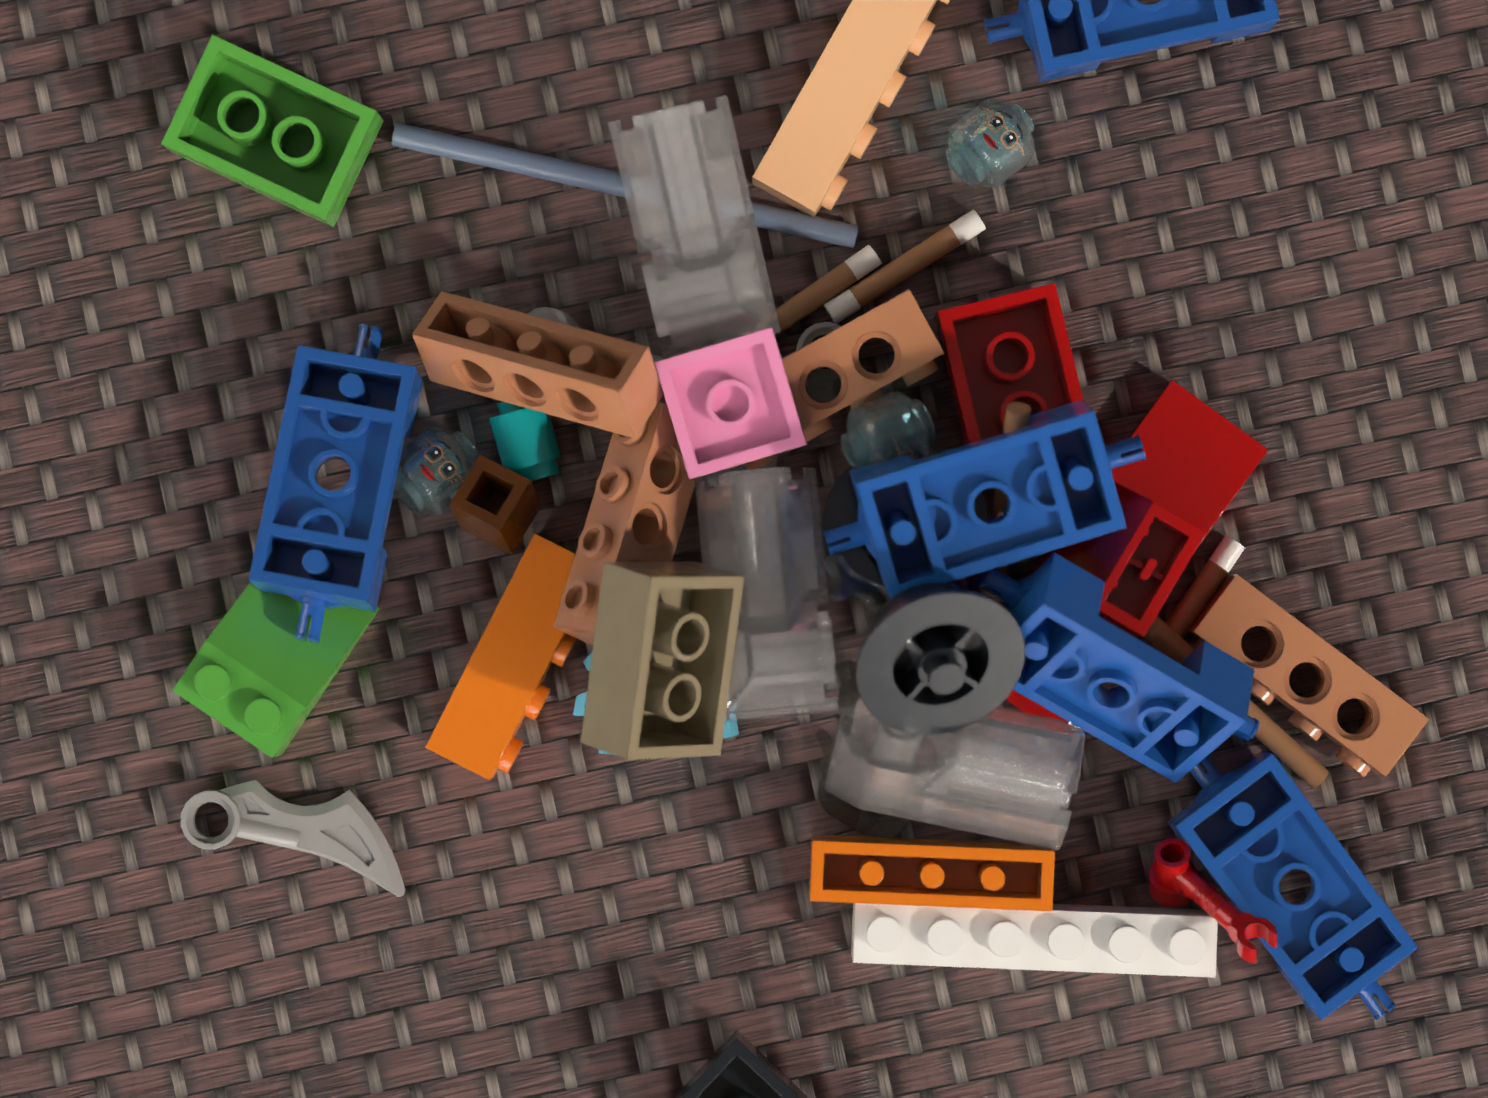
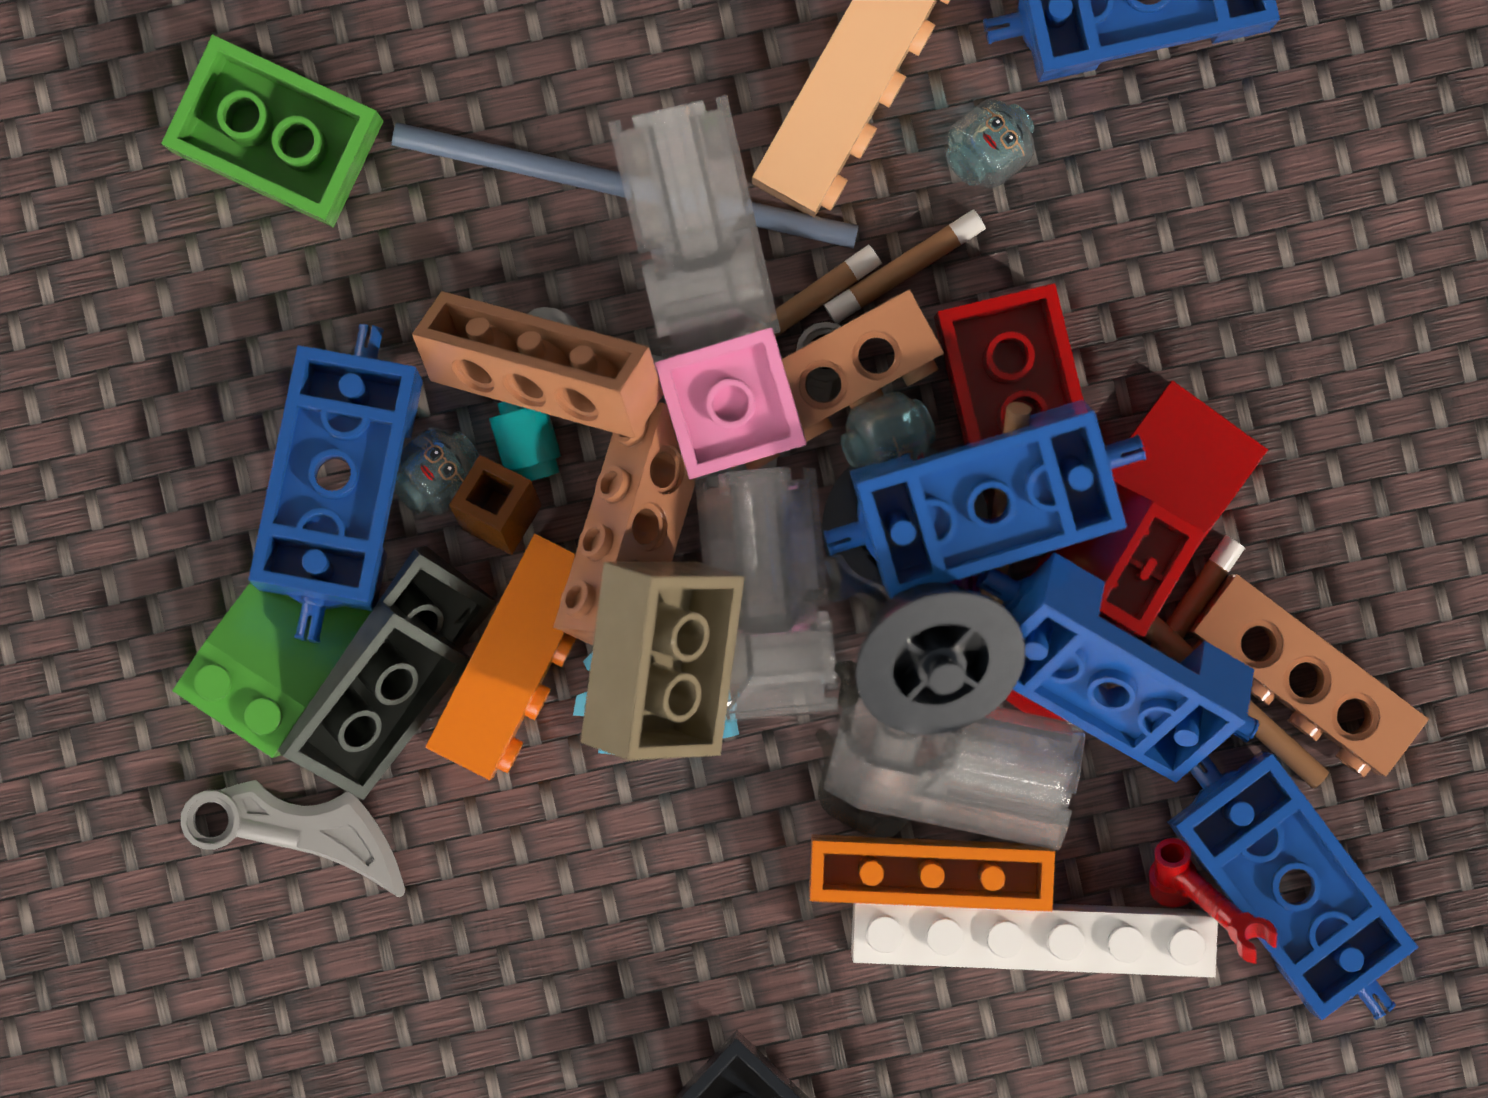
(390, 675): none -> pearl dark grey slope

